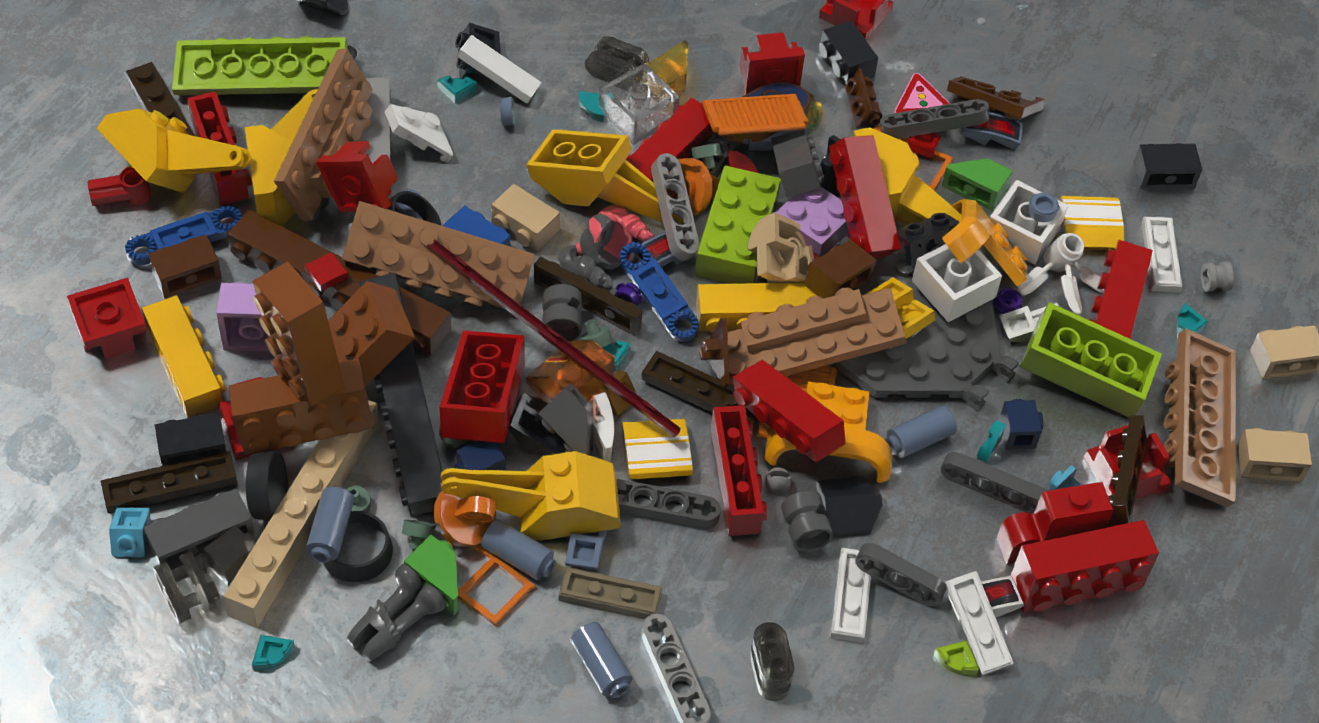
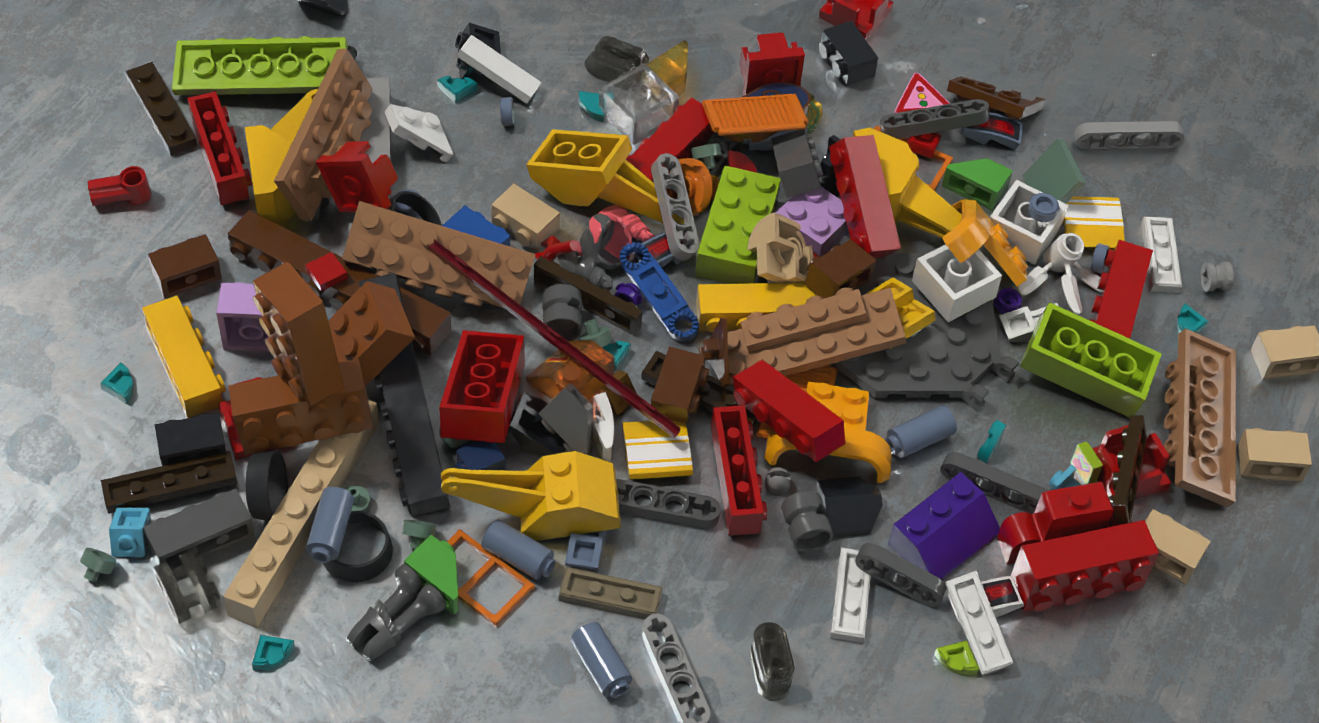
(97, 563): none -> sand green tile
(108, 317): red panel -> none
(119, 383): none -> teal tile
(164, 149): yellow slope -> none
(181, 231): blue plate -> none
(229, 553): clear smoke brick -> none
(464, 519): orange tile -> none
(554, 247): none -> red bar
(679, 384): none -> reddish brown brick
(862, 98): reddish brown hinge -> none
(924, 236): black bracket -> none
(945, 528): none -> dark purple slope
(1022, 423): dark blue brick -> none
(1055, 172): none -> sand green tile
(1086, 463): none -> lime tile
(1097, 135): none -> light grey beam
(1099, 258): none -> sand blue tile
(1167, 166): black brick -> none
(1177, 546): none -> tan brick

